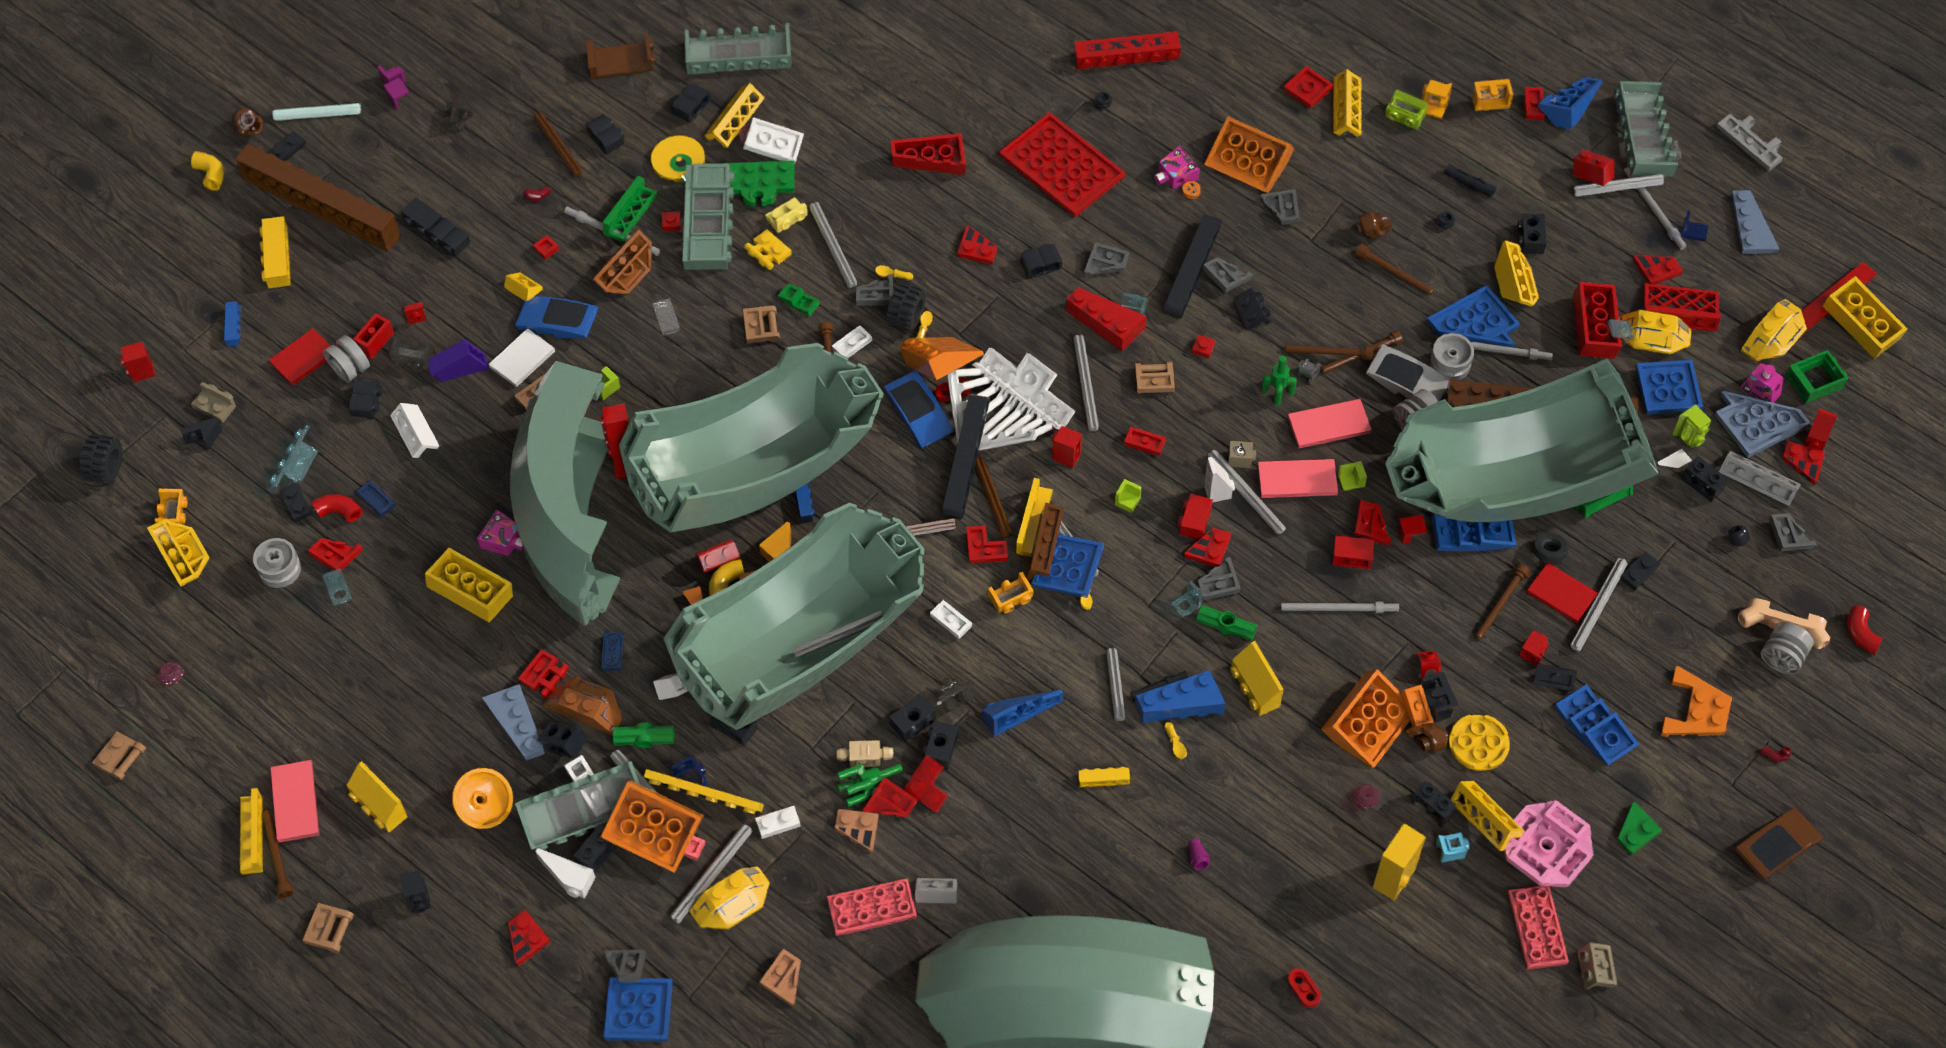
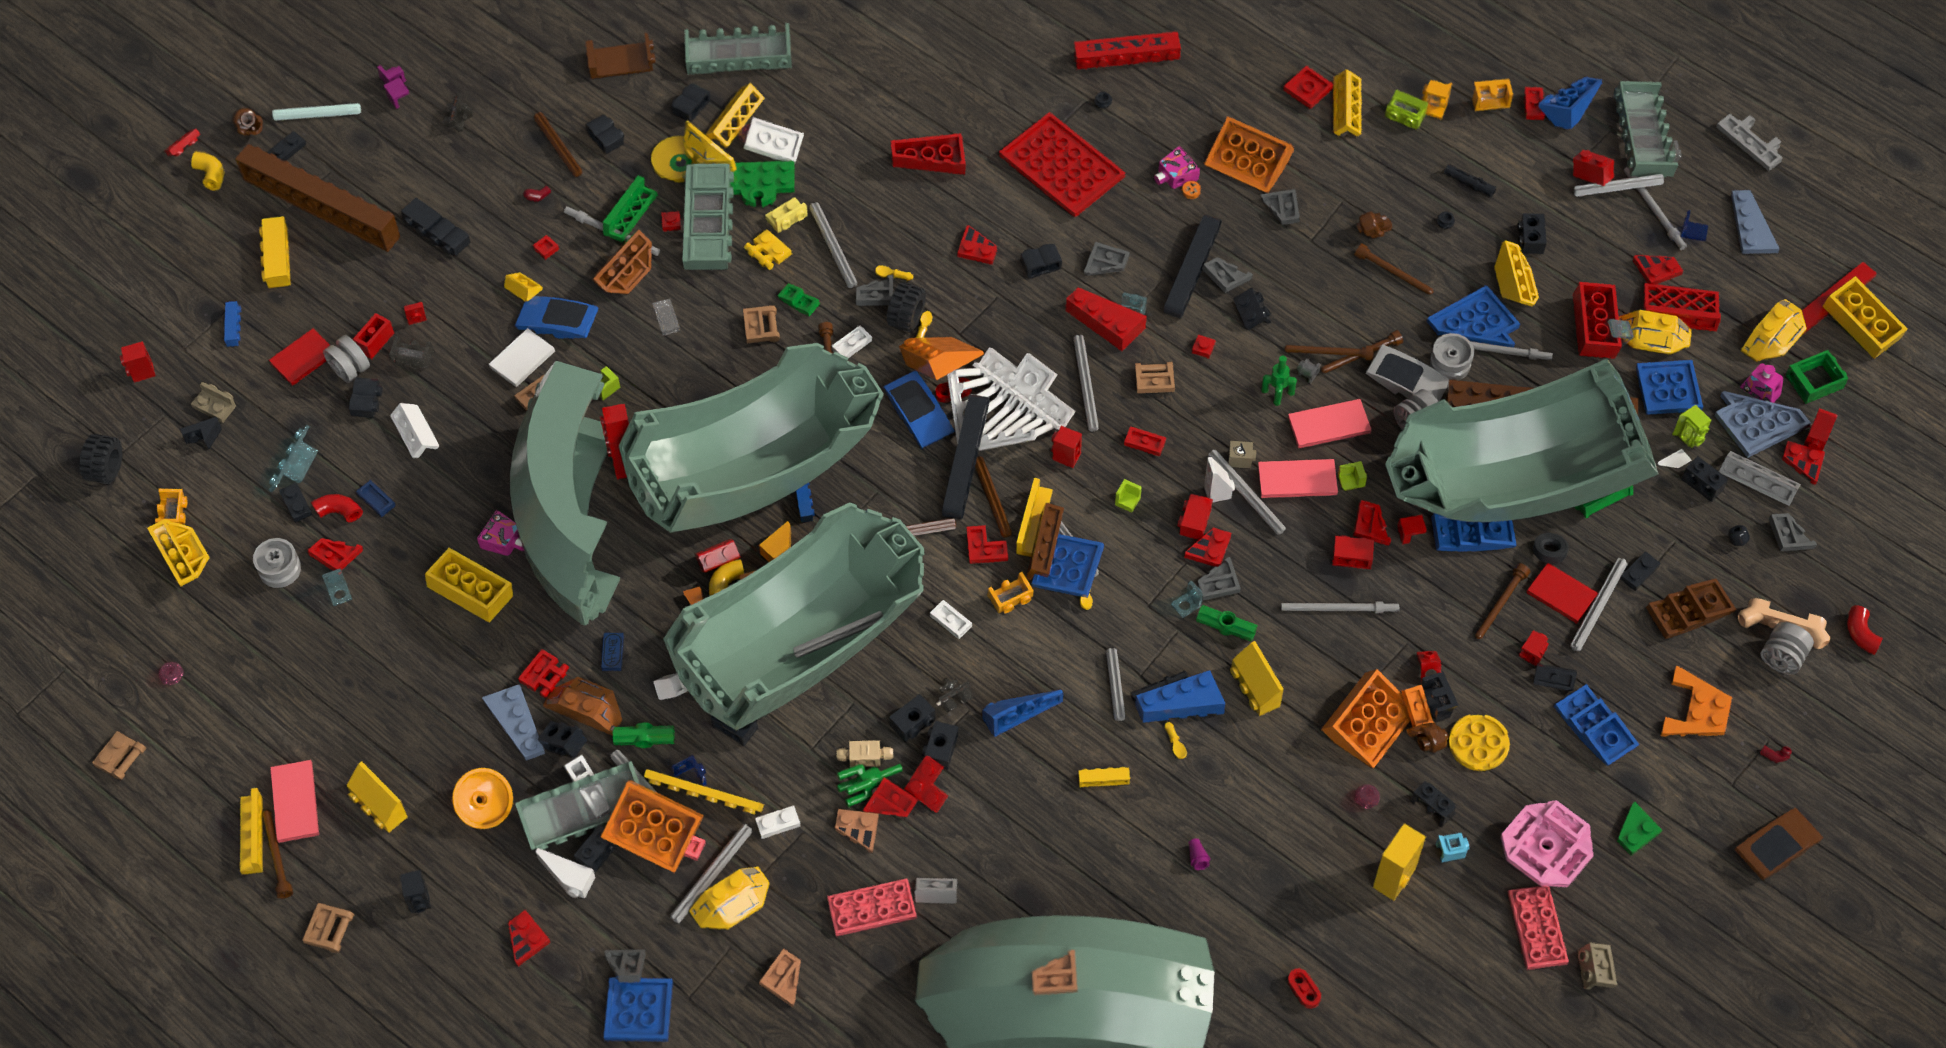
(187, 139): none -> red plate
(457, 361): dark purple slope -> none
(703, 149): none -> yellow wedge
(1057, 976): none -> nougat wing
(1487, 809): yellow fence -> none
(1690, 608): none -> reddish brown slope

